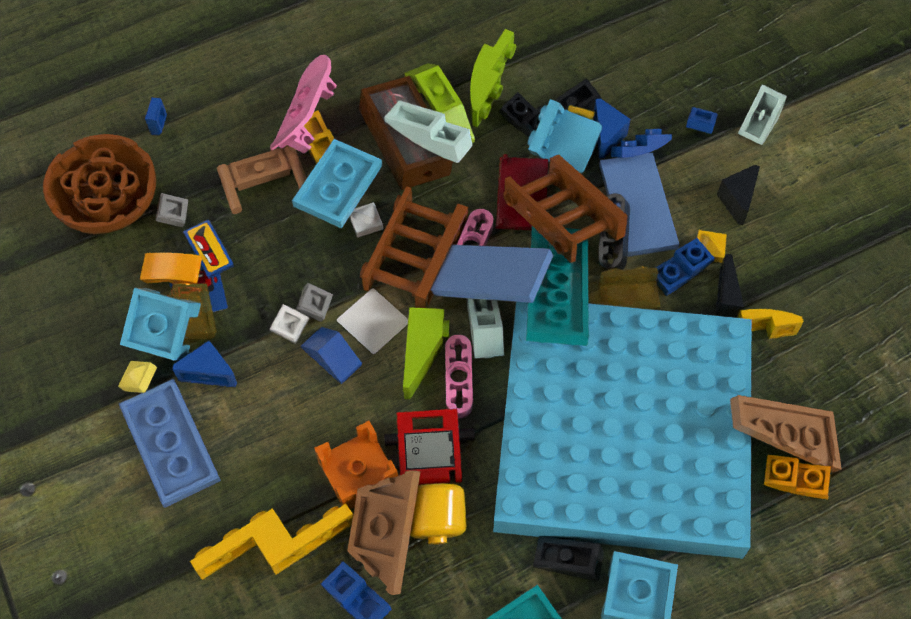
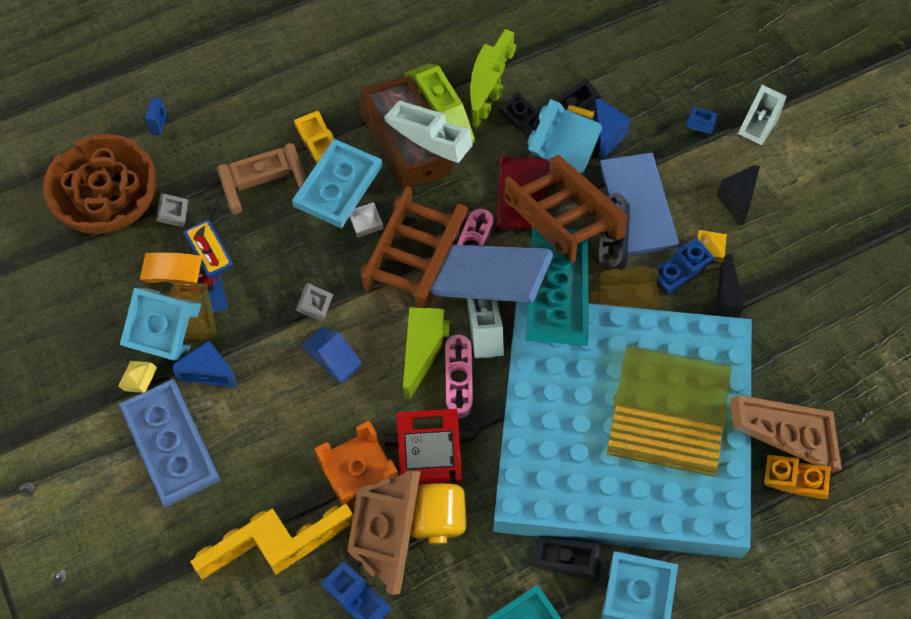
(289, 323): white tile -> none
(312, 85): bright pink piece -> none
(373, 321): white sticker -> none
(642, 144): blue slope -> none
(670, 410): none -> clear yellow piece
(774, 321): yellow slope -> none

